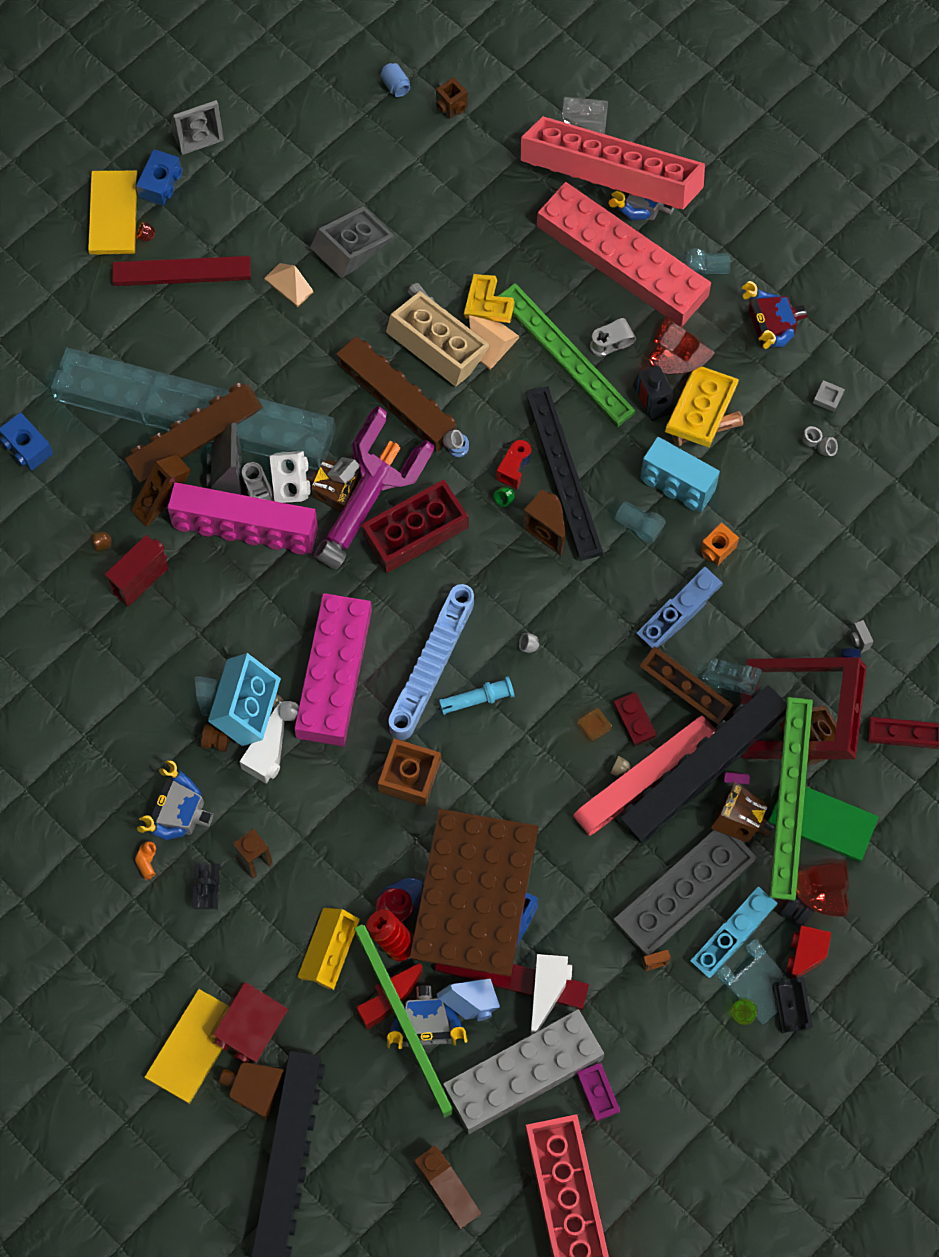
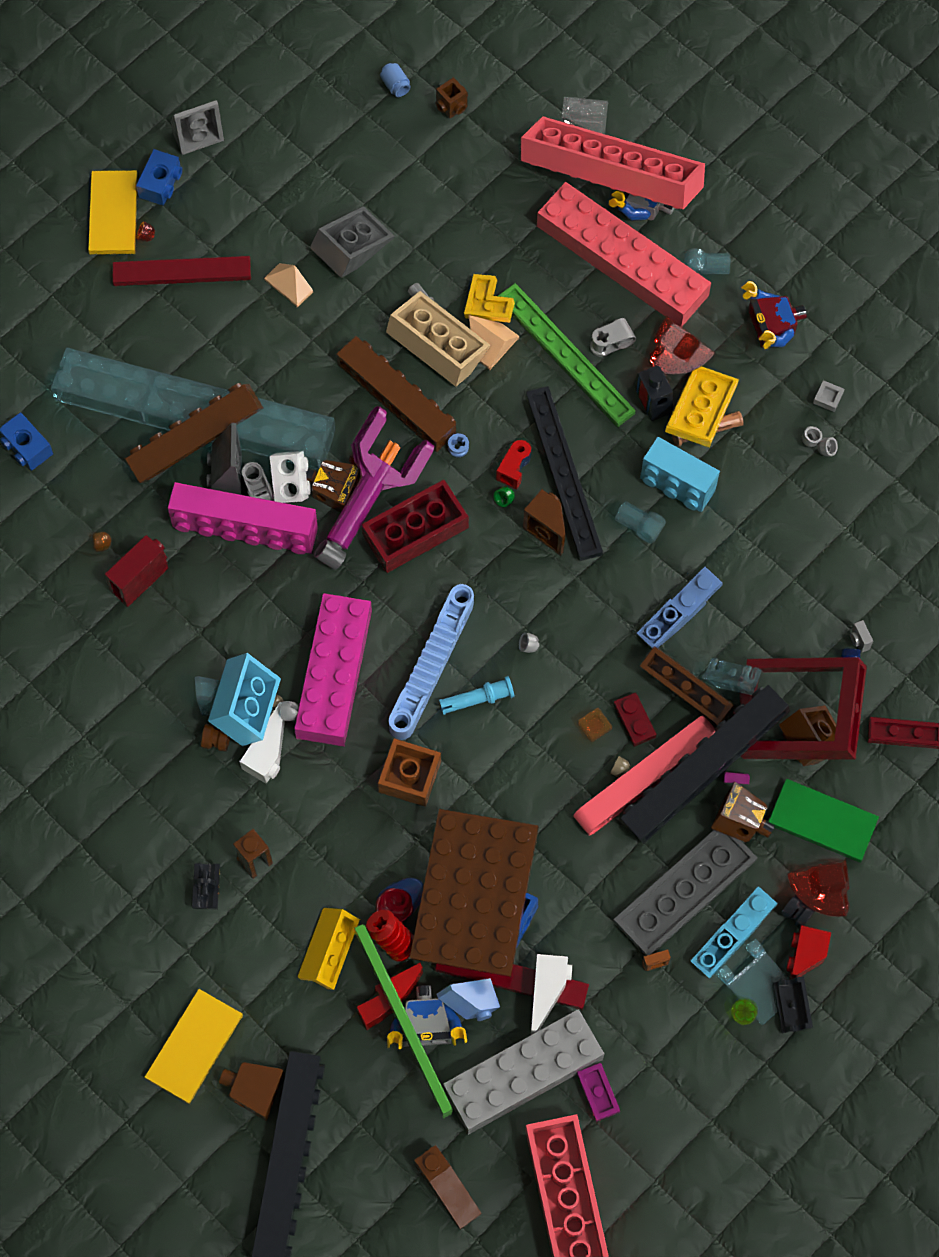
(144, 858): orange arm -> none
(159, 487): reddish brown slope -> none
(177, 807): torso -> none
(247, 1023): dark red brick -> none
(343, 470): light grey plate -> none
(453, 439): light grey hinge -> none
(721, 535): orange brick -> none
(791, 799): bright green tile -> none

